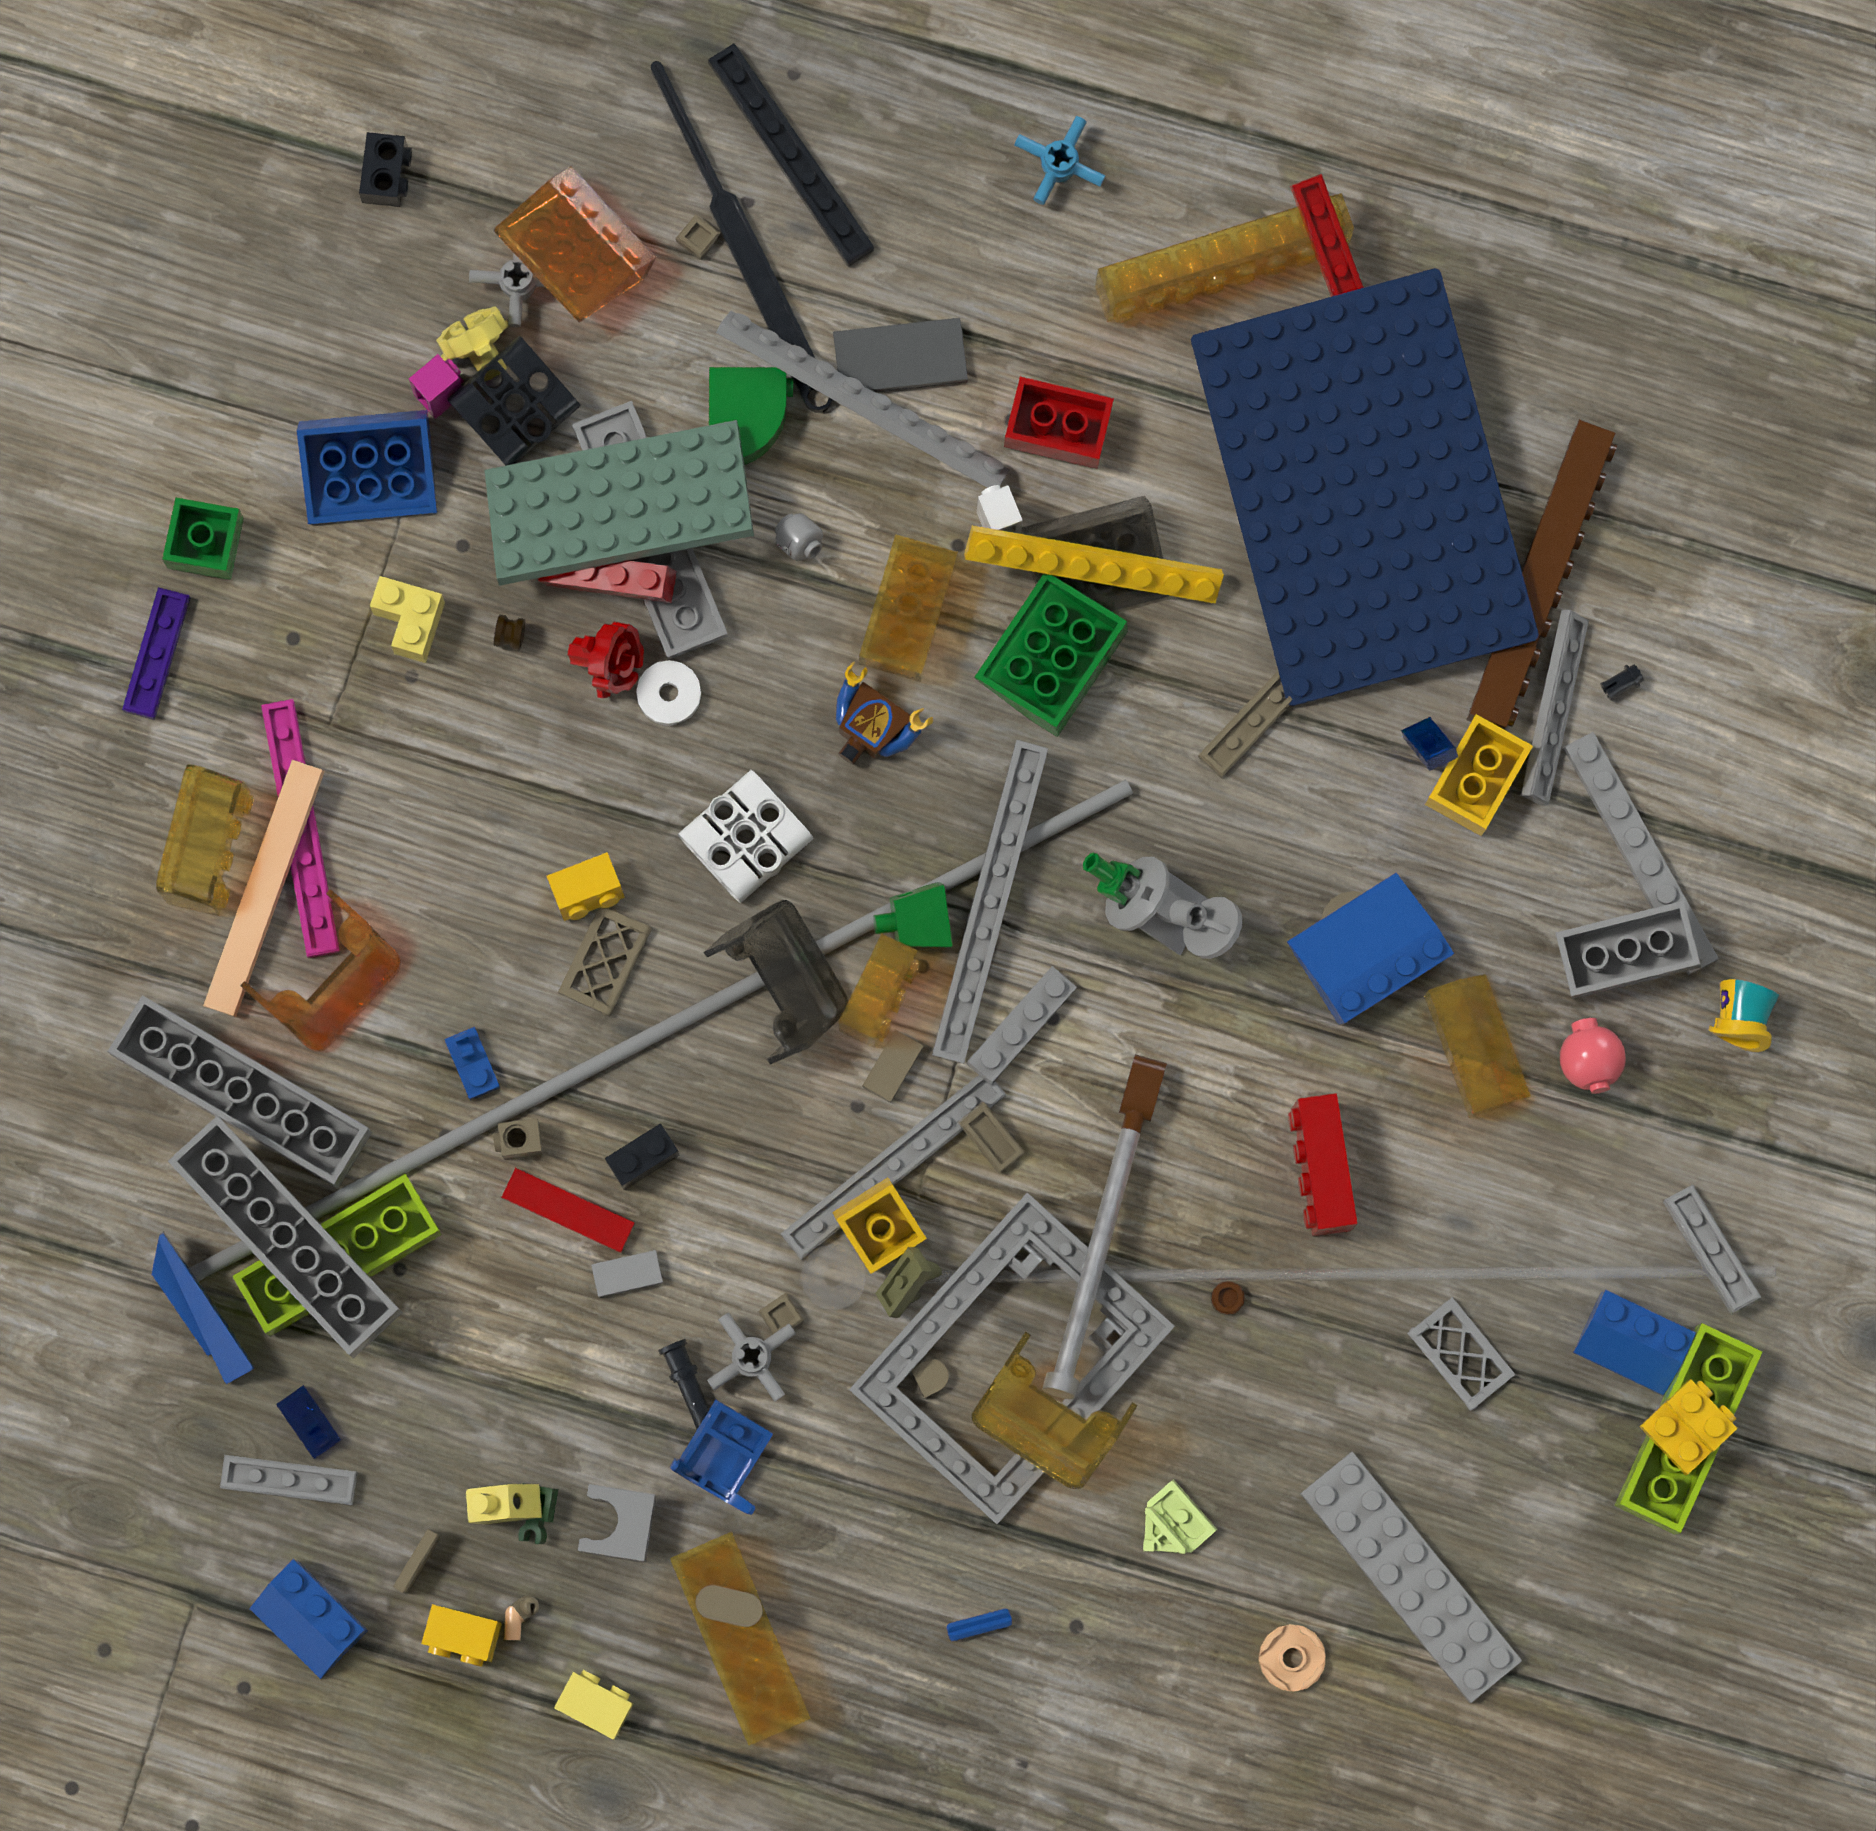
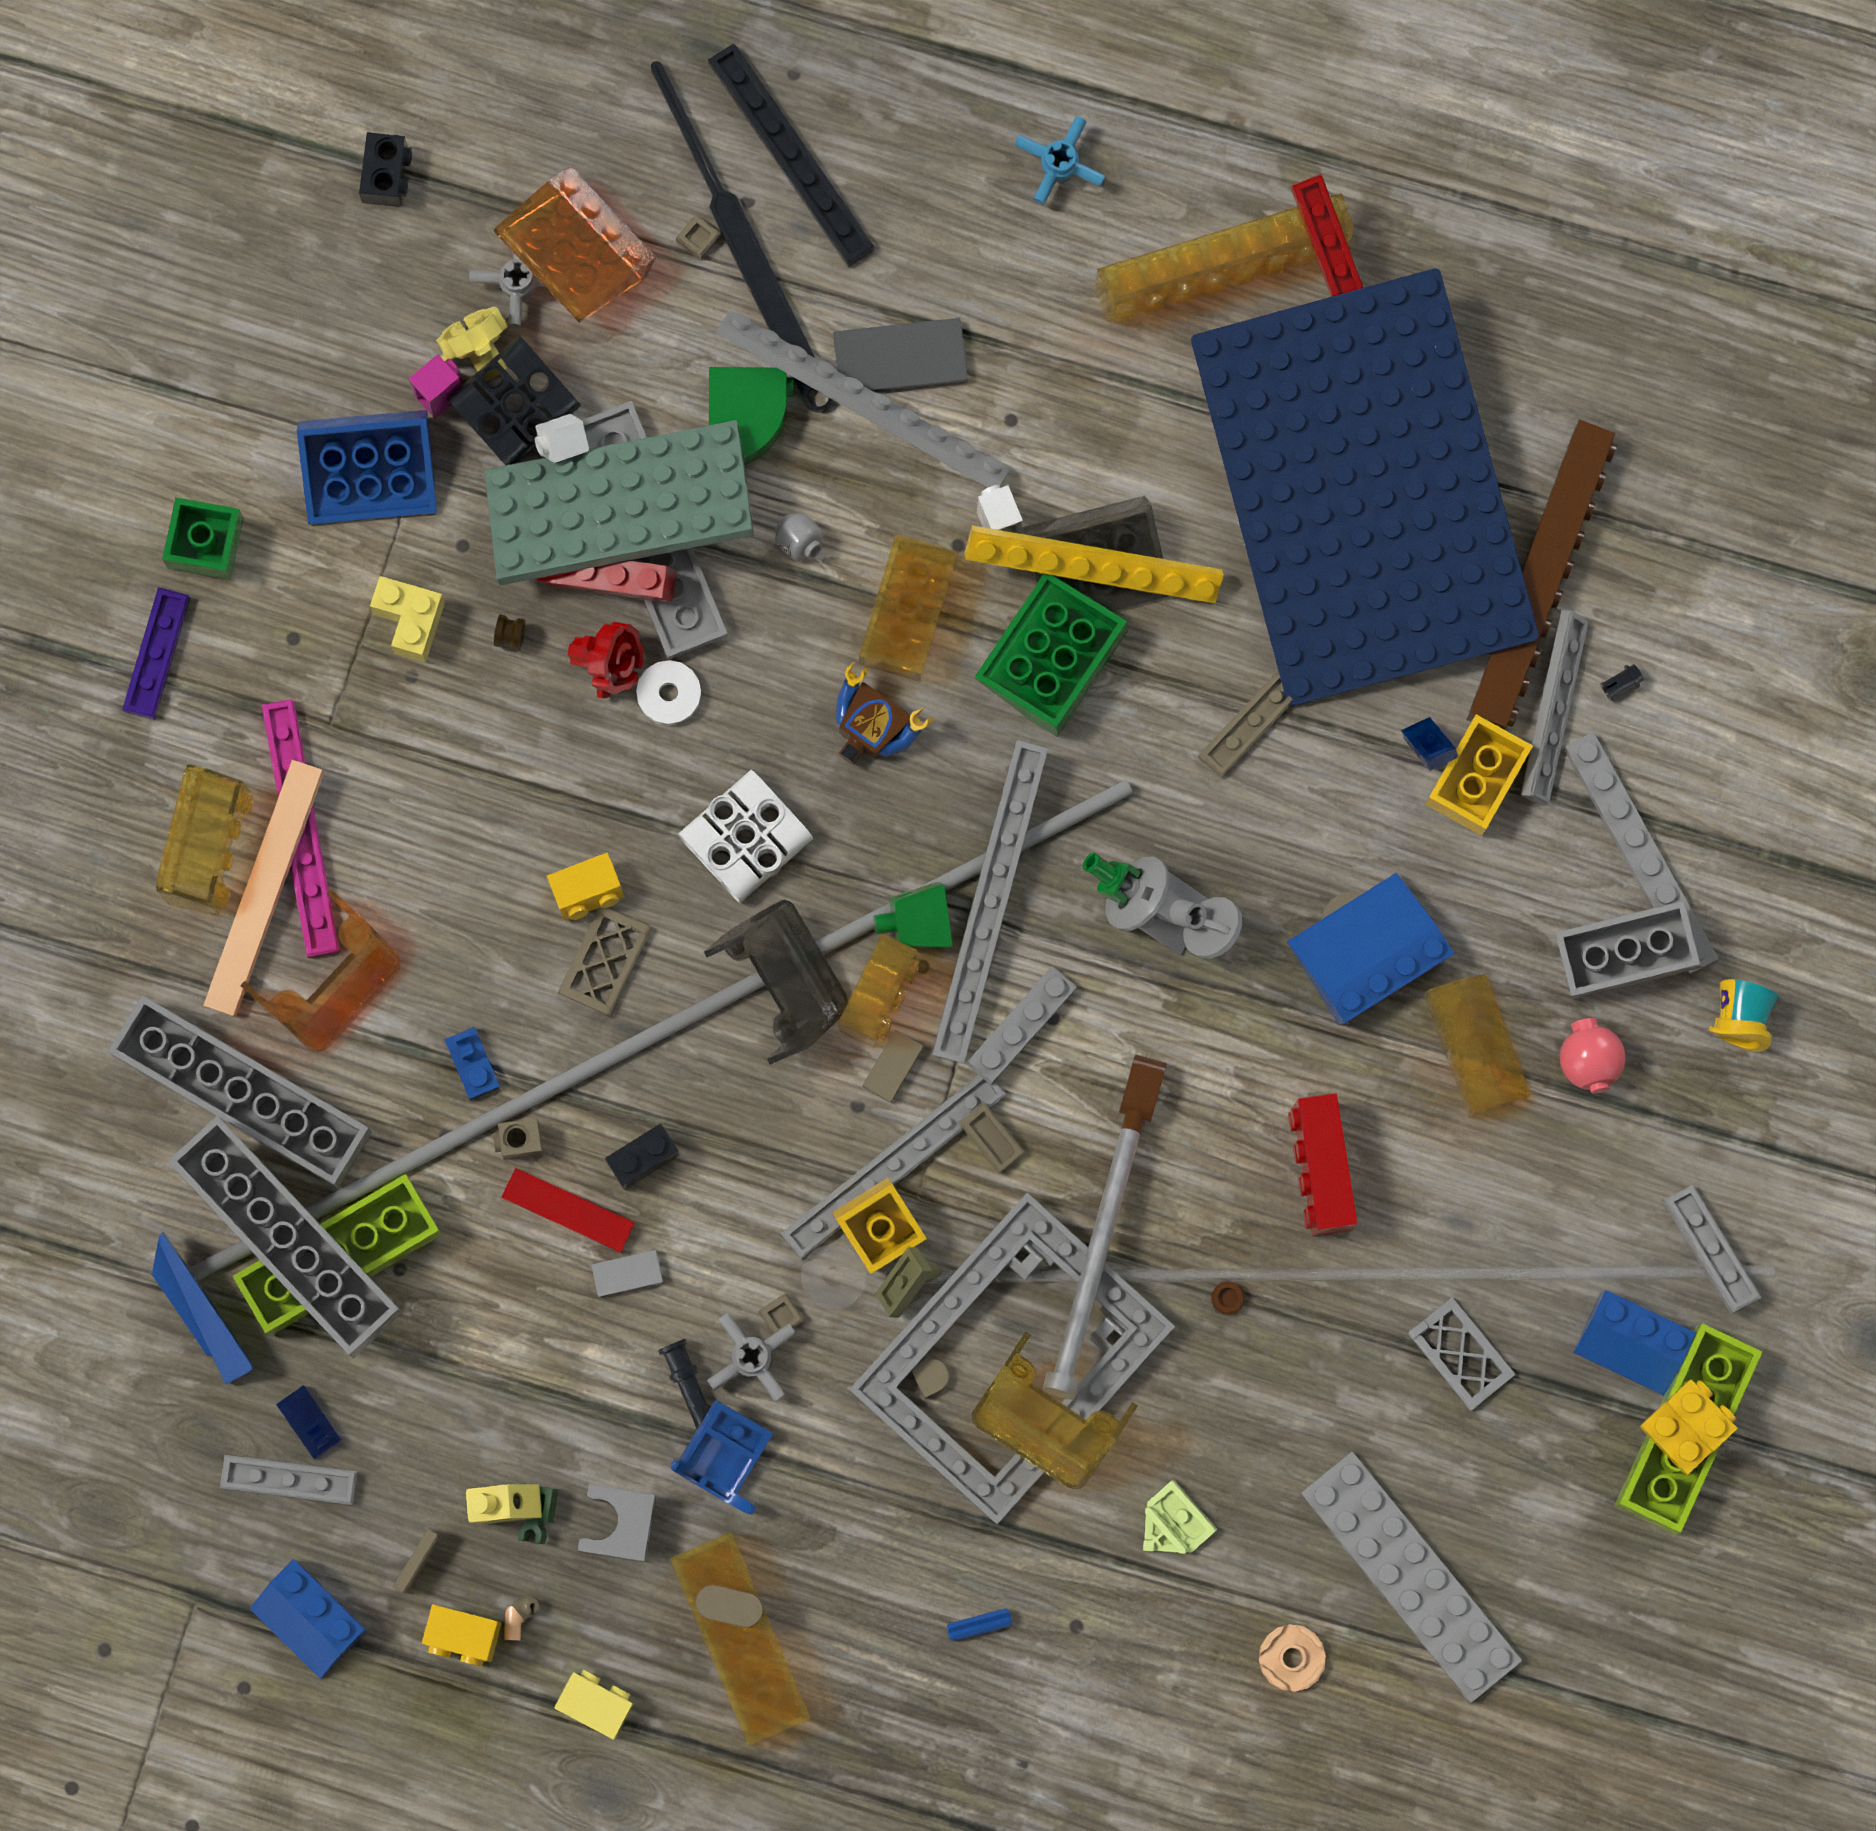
(561, 438): none -> white brick
(1058, 422): red brick -> none

